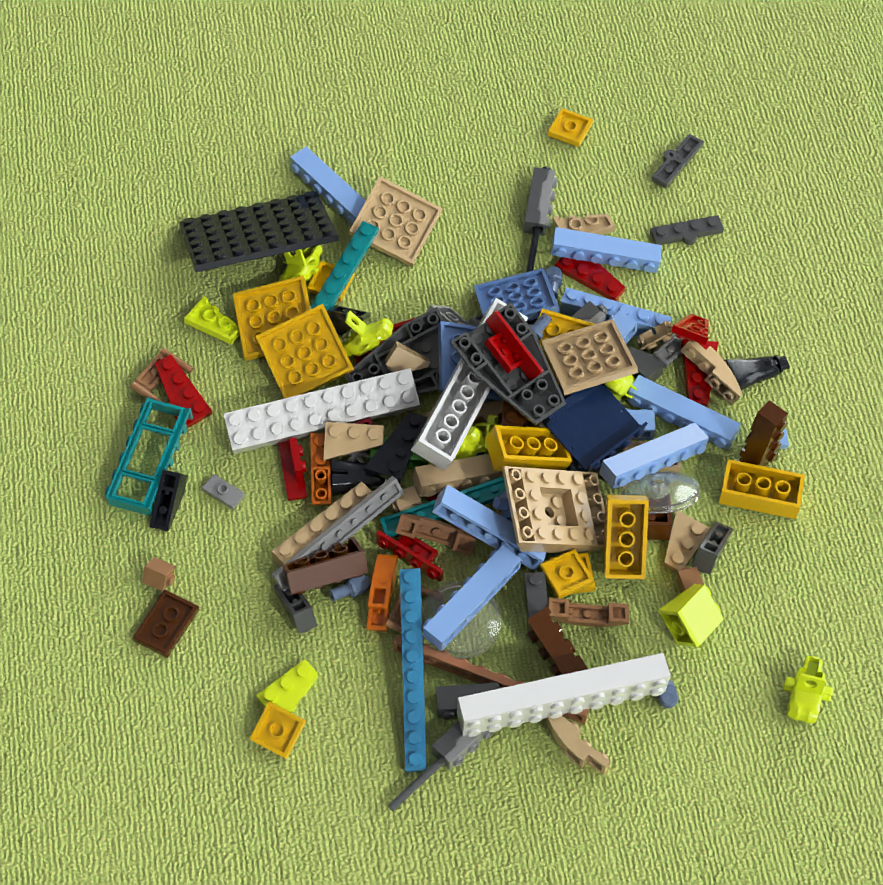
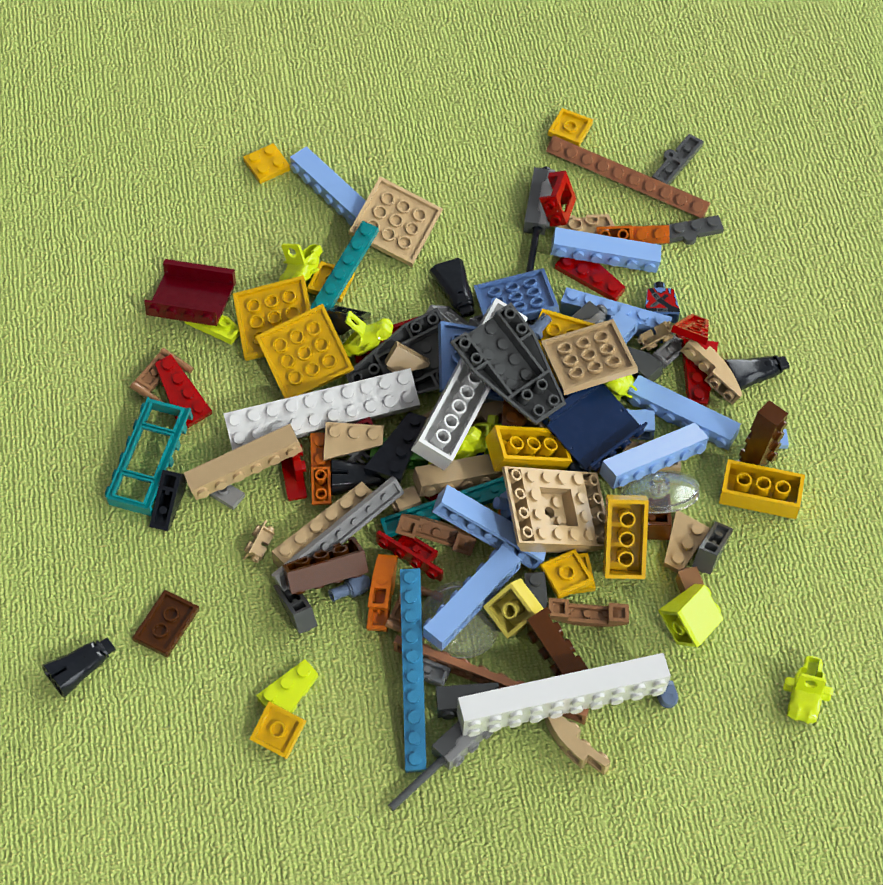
(73, 668): none -> black piece
(158, 574): medium nougat brick -> none
(192, 292): none -> dark red panel
(243, 462): none -> tan brick
(257, 231): black plate -> none
(262, 535): none -> tan hinge
(266, 163): none -> yellow plate
(435, 673): none -> light grey plate
(454, 283): none -> black piece
(509, 349): red bracket -> none
(513, 608): none -> light yellow brick
(555, 278): sand blue arm -> none
(561, 194): none -> red panel
(628, 177): none -> nougat plate
(650, 234): none -> orange slope
(662, 301): none -> torso

